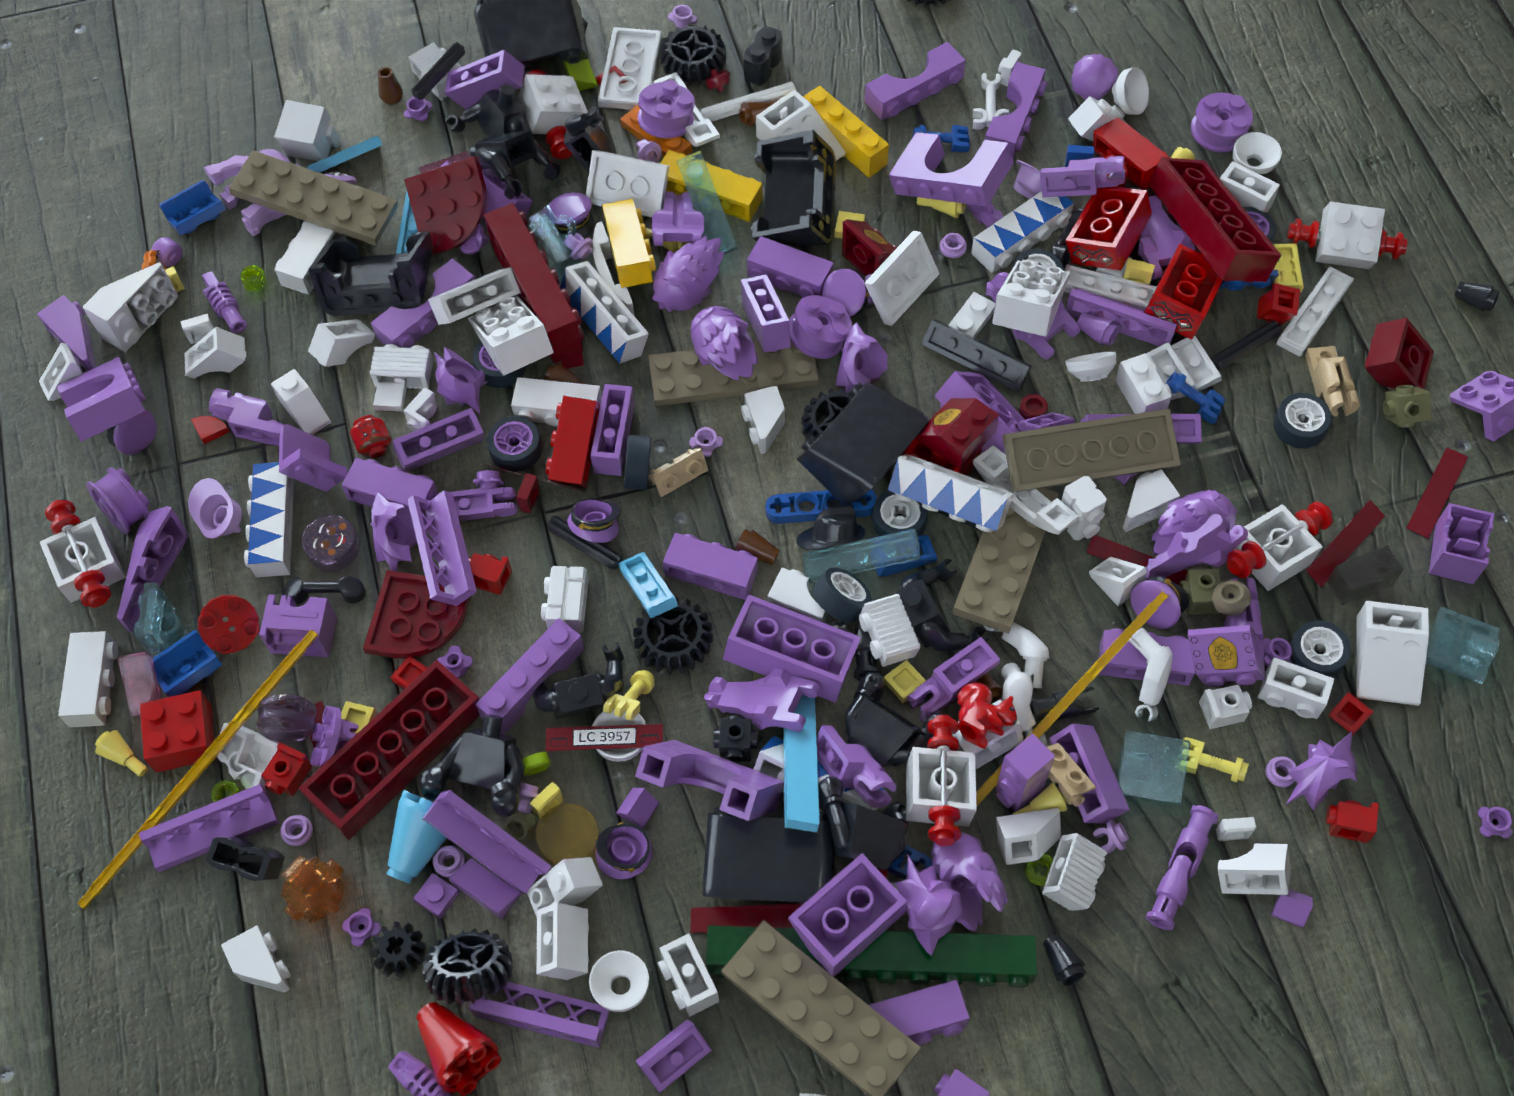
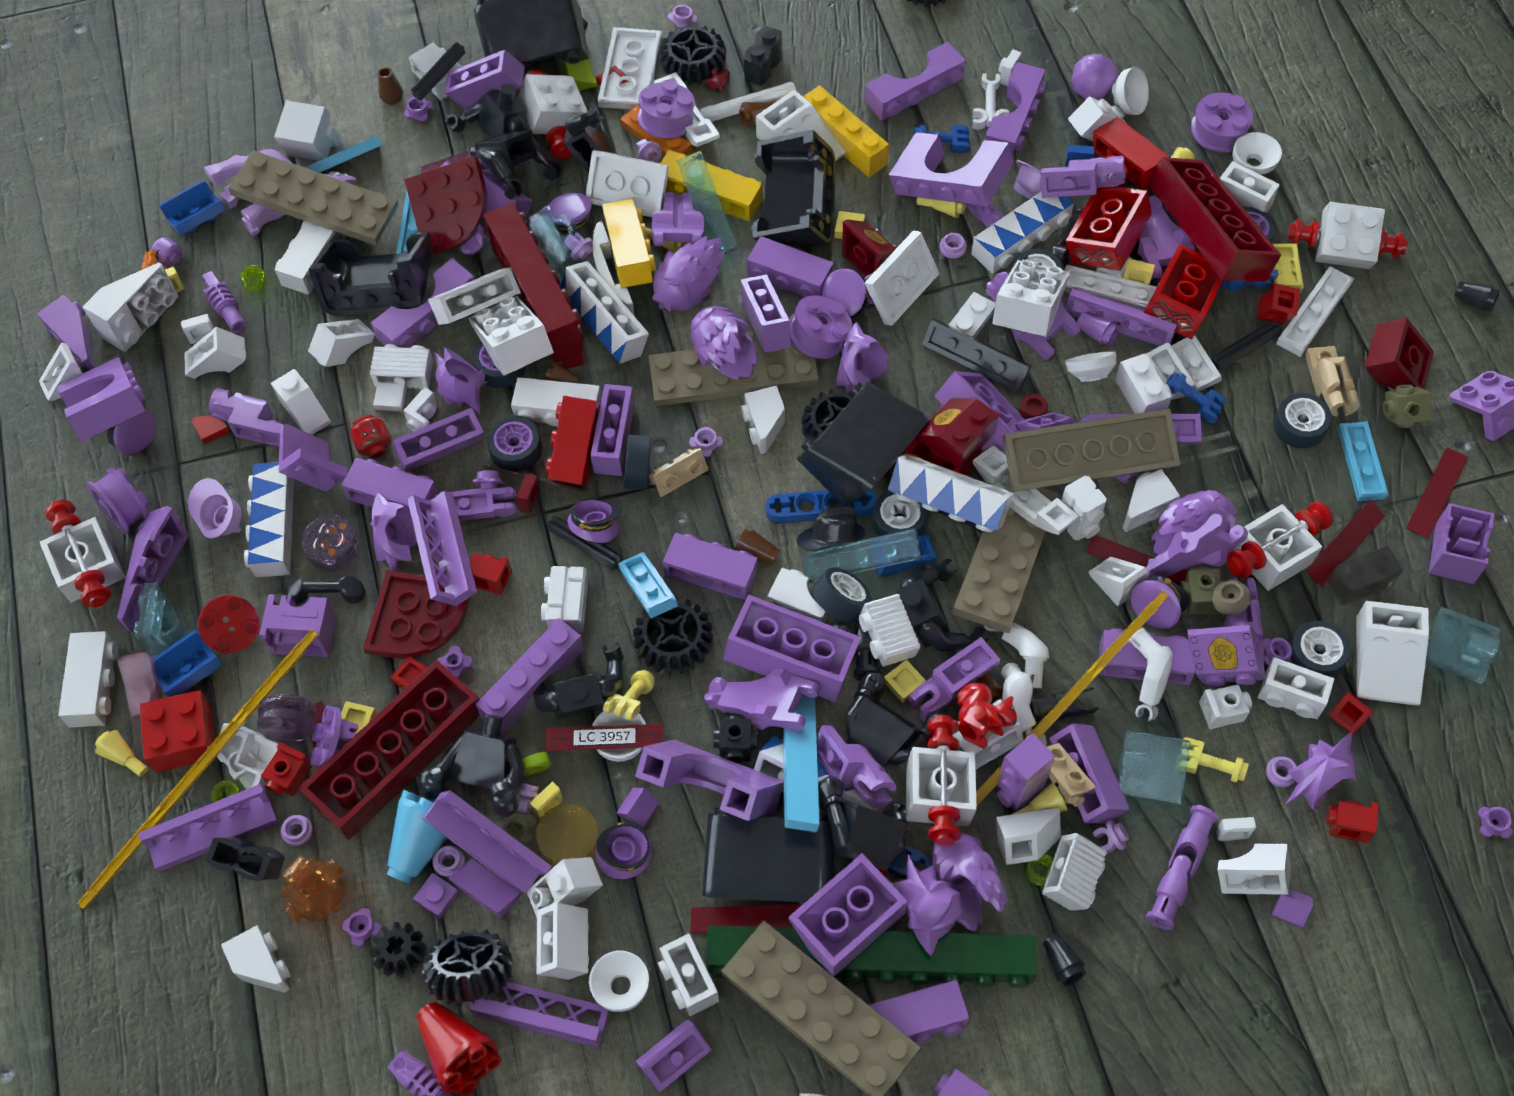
(1362, 461): none -> medium azure tile

